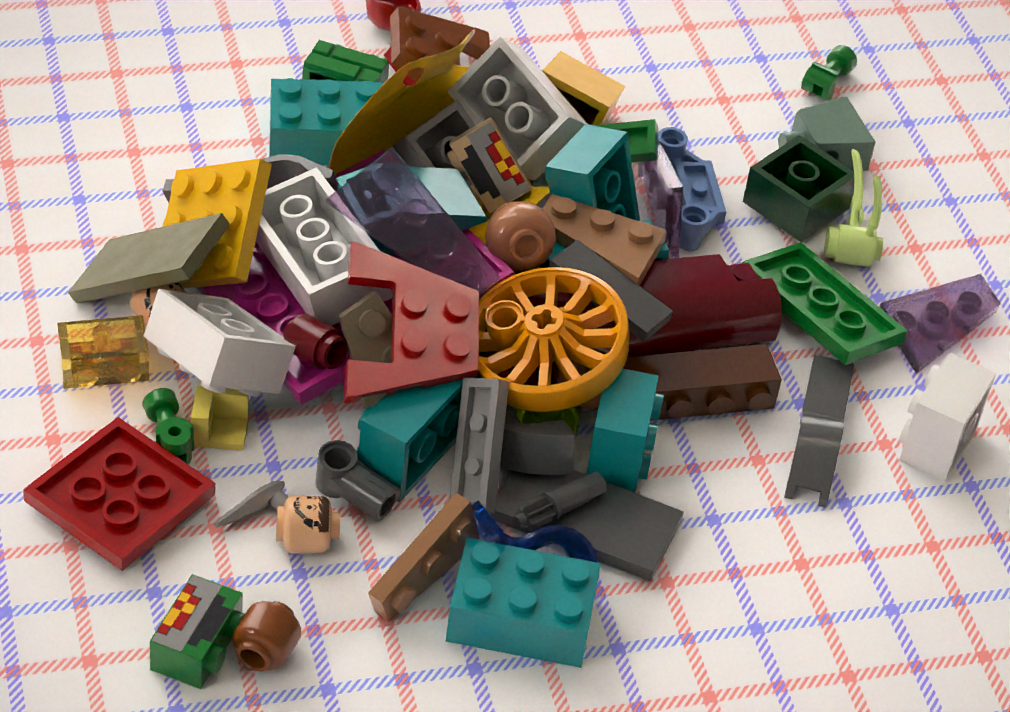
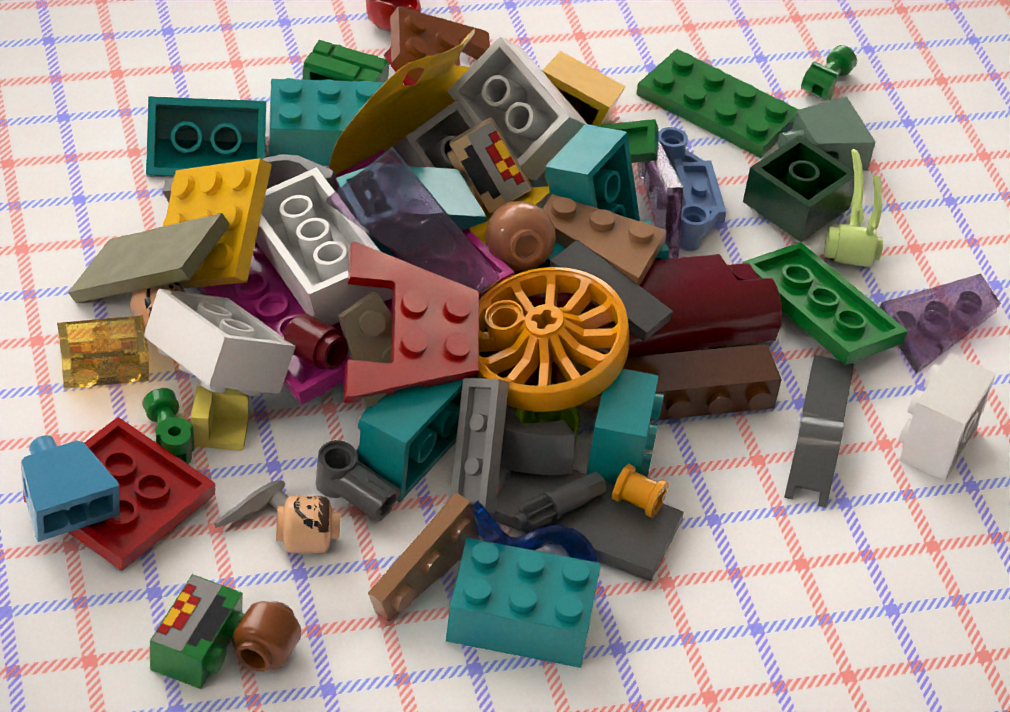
(66, 487): none -> dark azure torso
(202, 133): none -> teal slope
(640, 490): none -> light orange bush
(717, 102): none -> green plate

